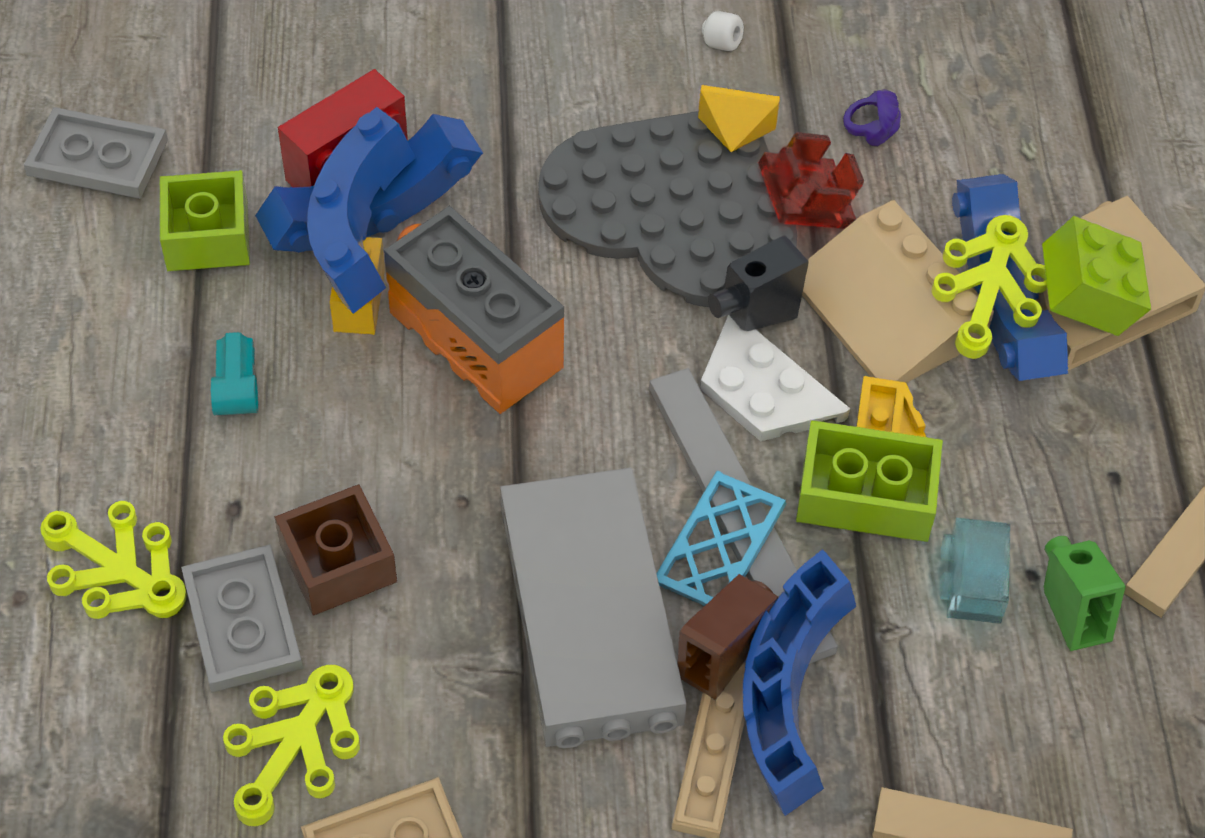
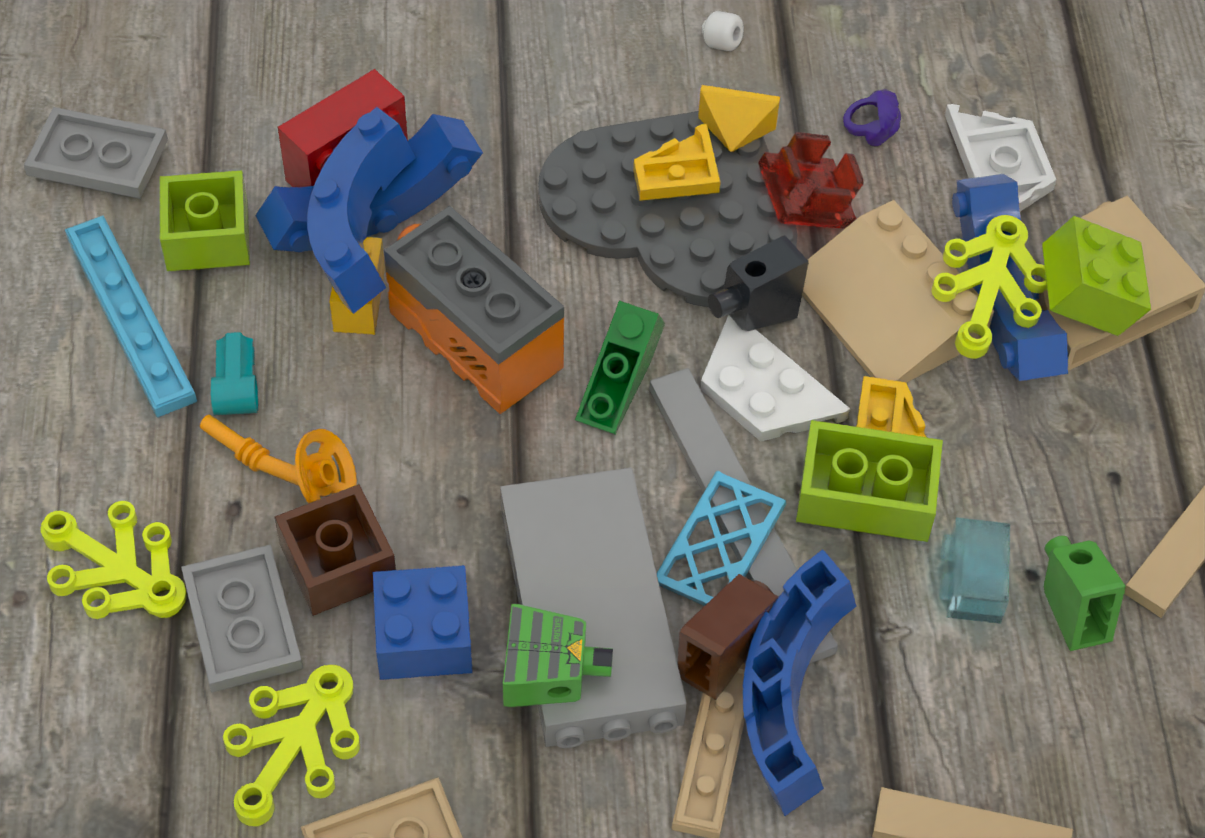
(131, 317): none -> medium azure tile
(312, 473): none -> light orange dish
(422, 622): none -> blue brick
(548, 658): none -> bright green torso
(620, 366): none -> green slope
(678, 168): none -> yellow wing
(1002, 146): none -> white wing

